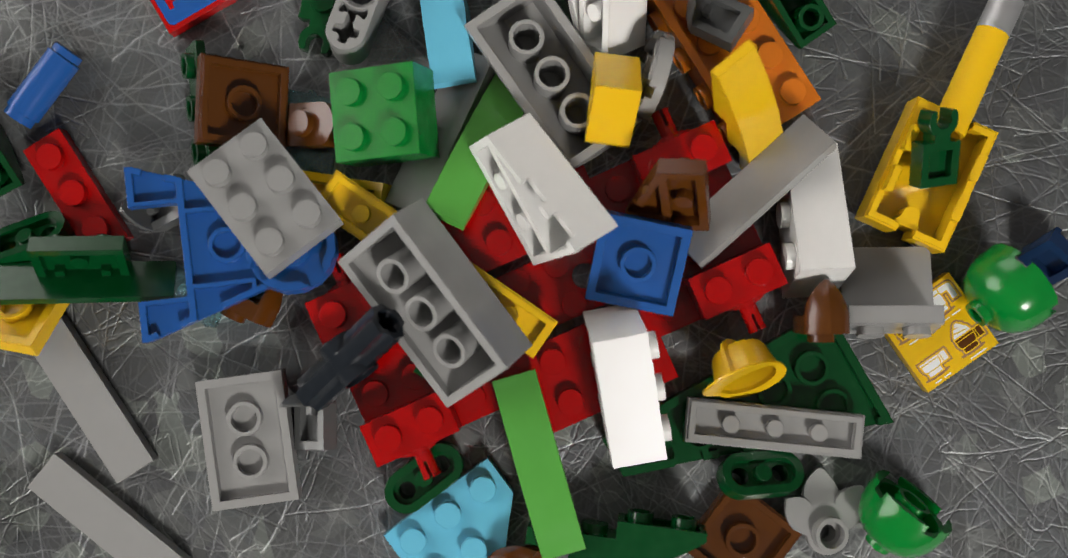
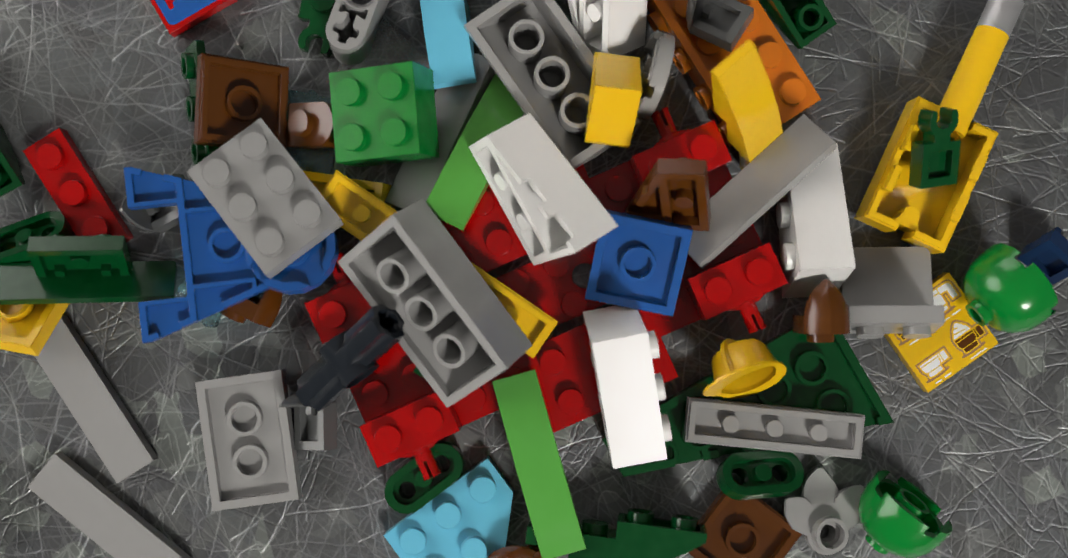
(43, 85): blue piece -> none

